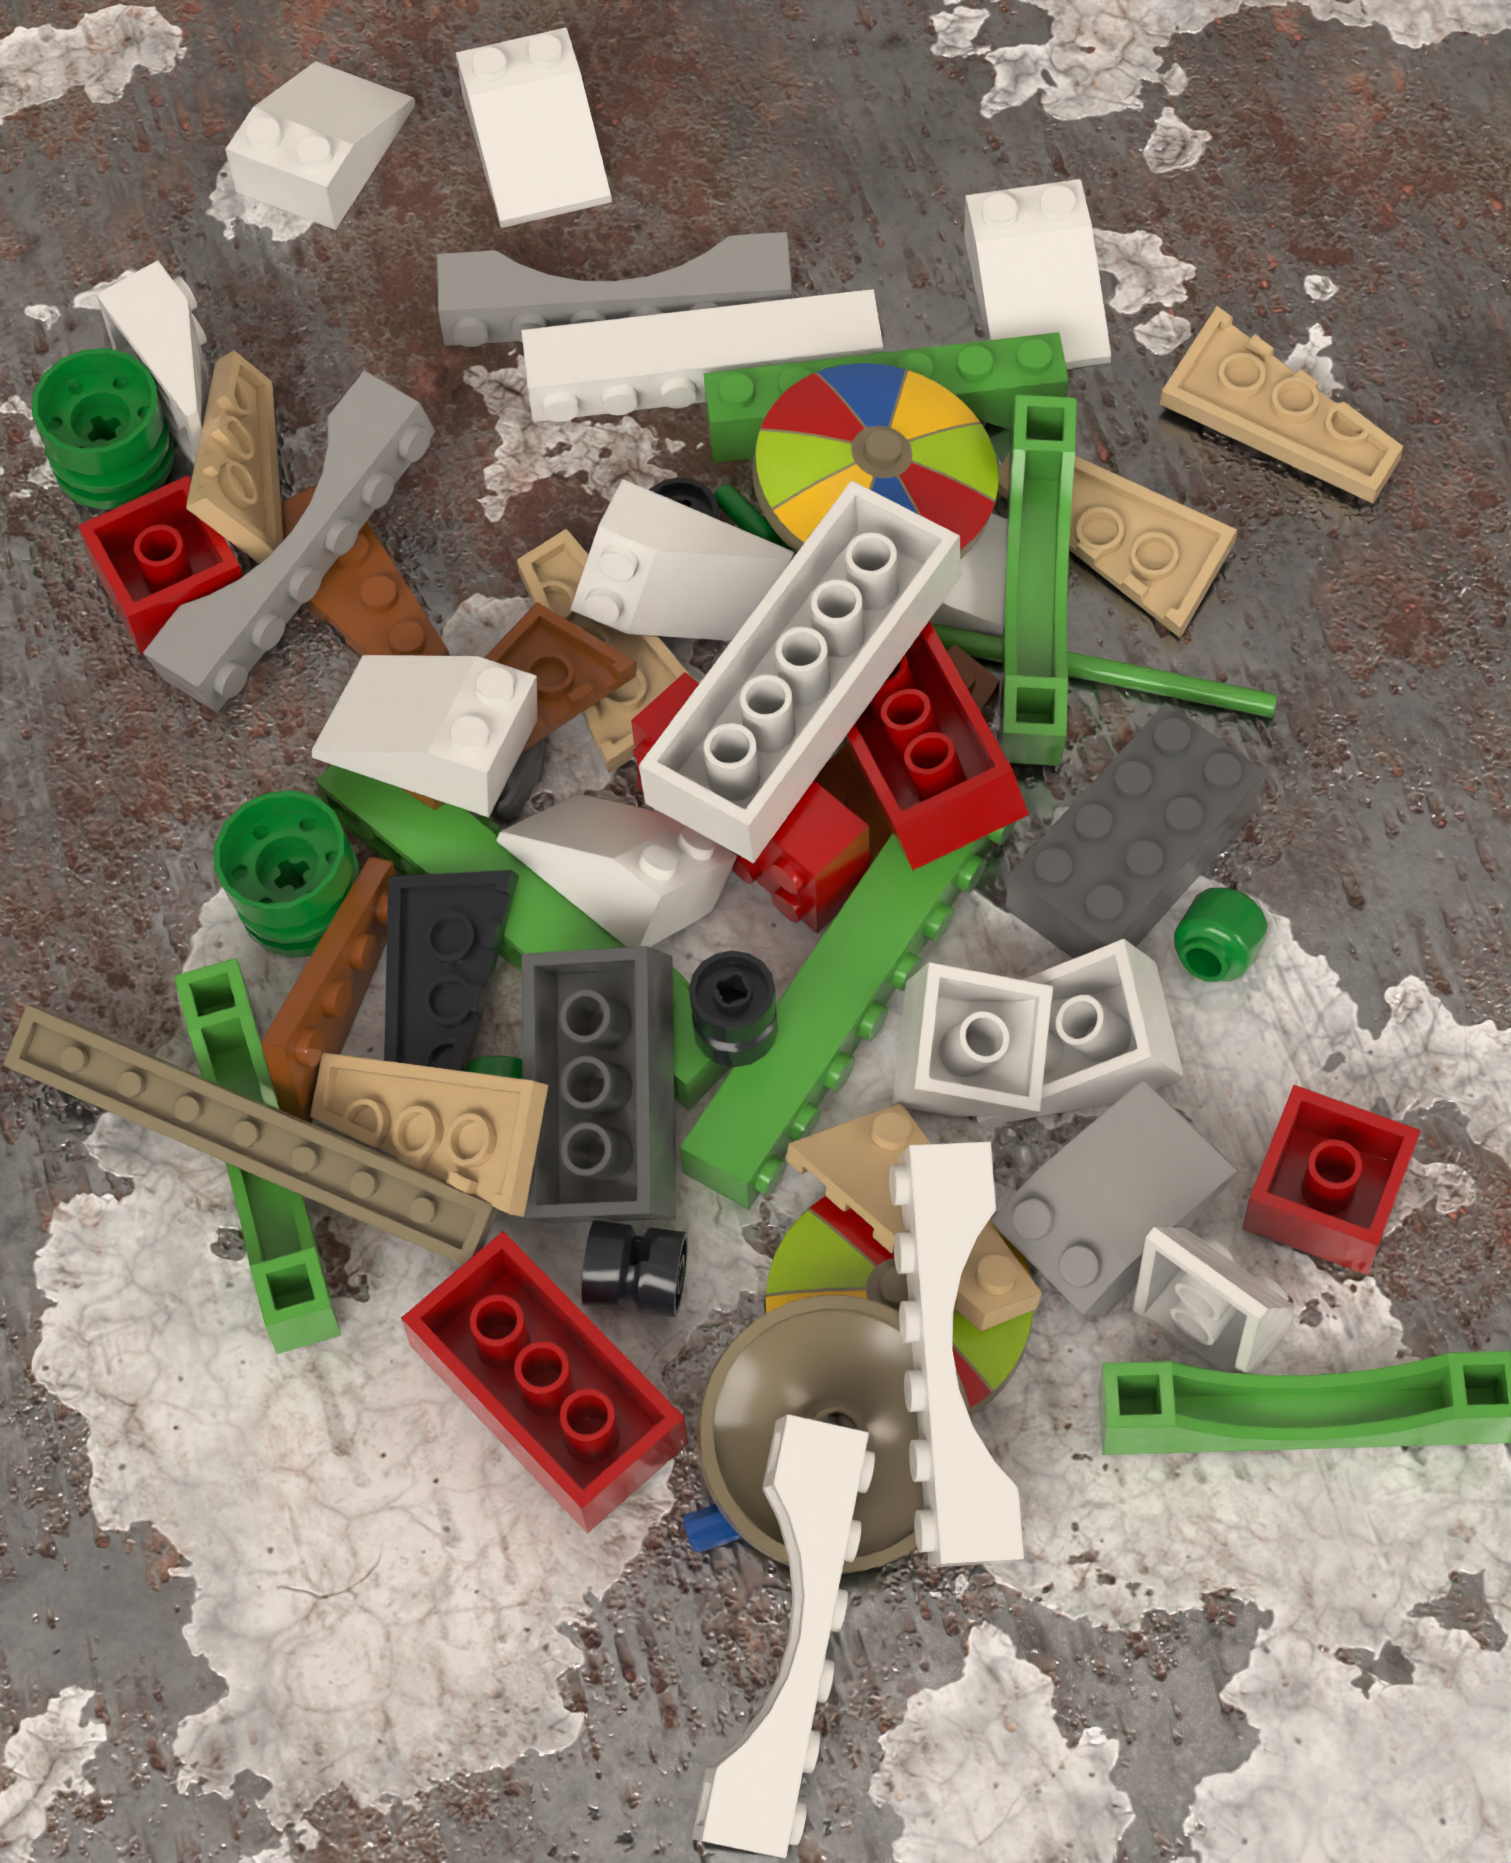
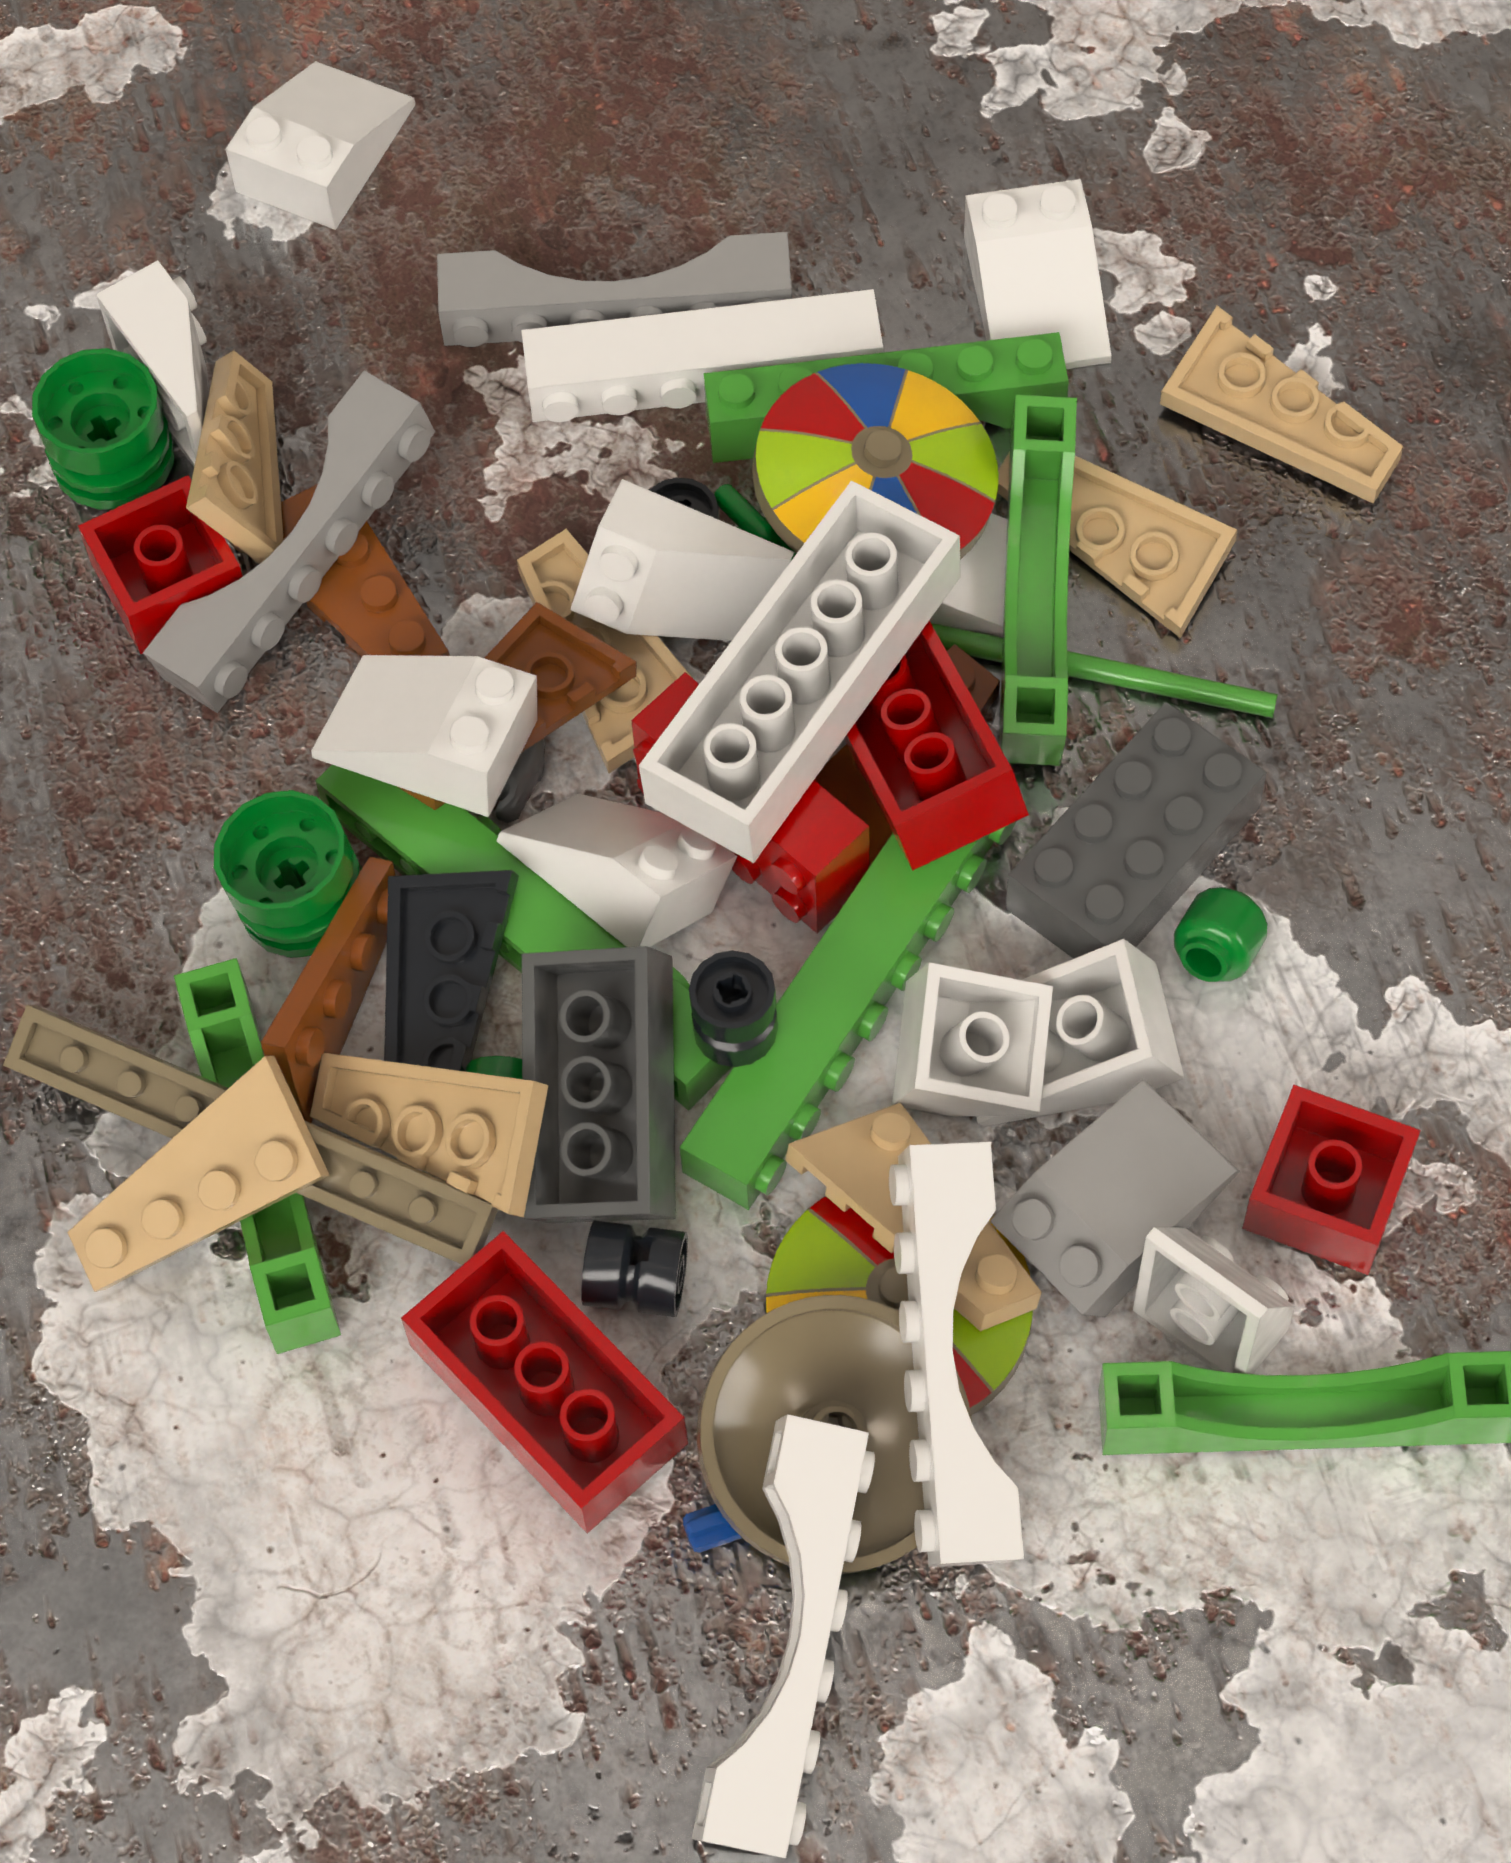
(215, 1172): none -> tan wing
(533, 127): white slope -> none

